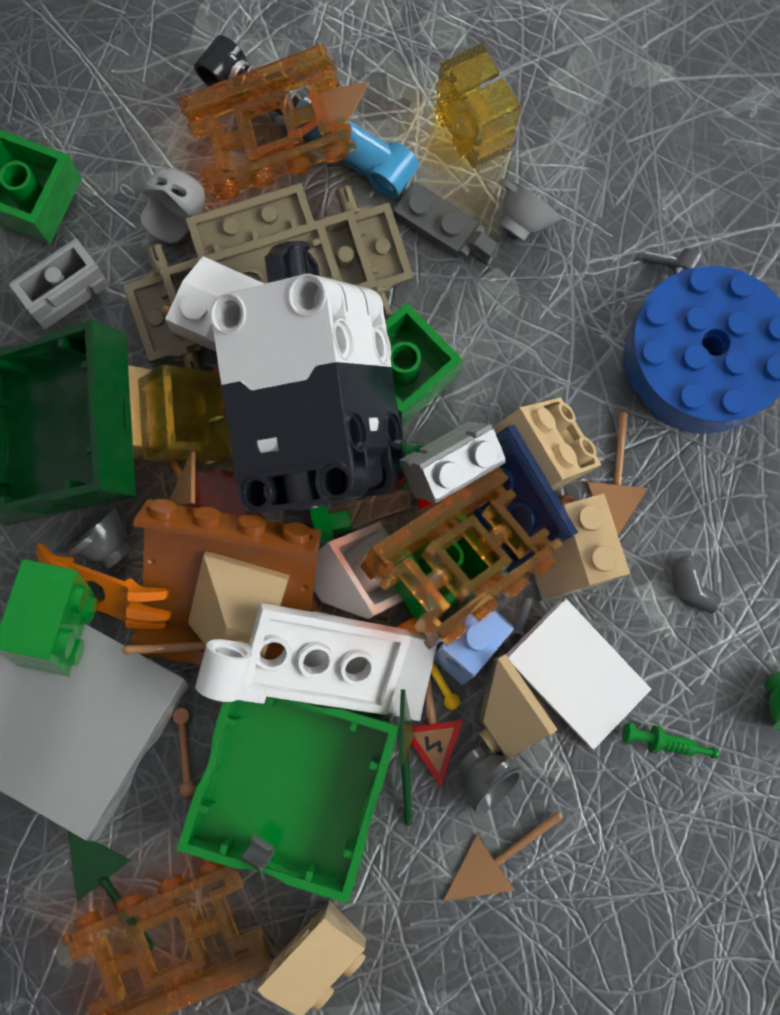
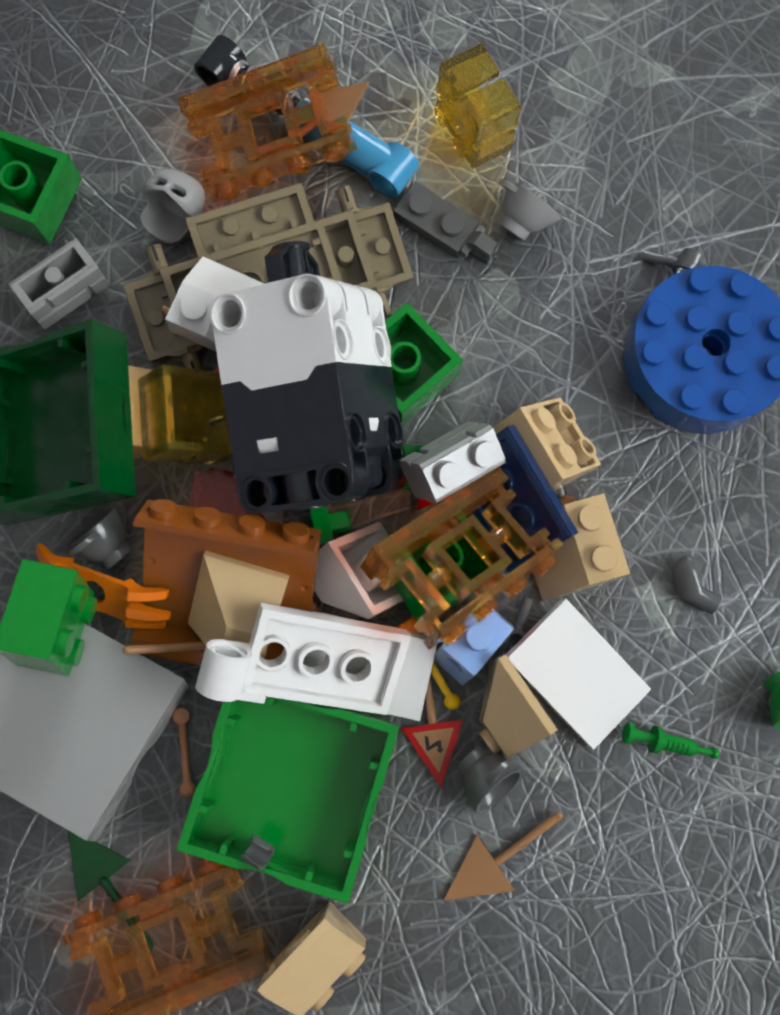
(185, 488): medium nougat piece -> none
(406, 737): dark green piece -> none
(620, 499): medium nougat piece -> none

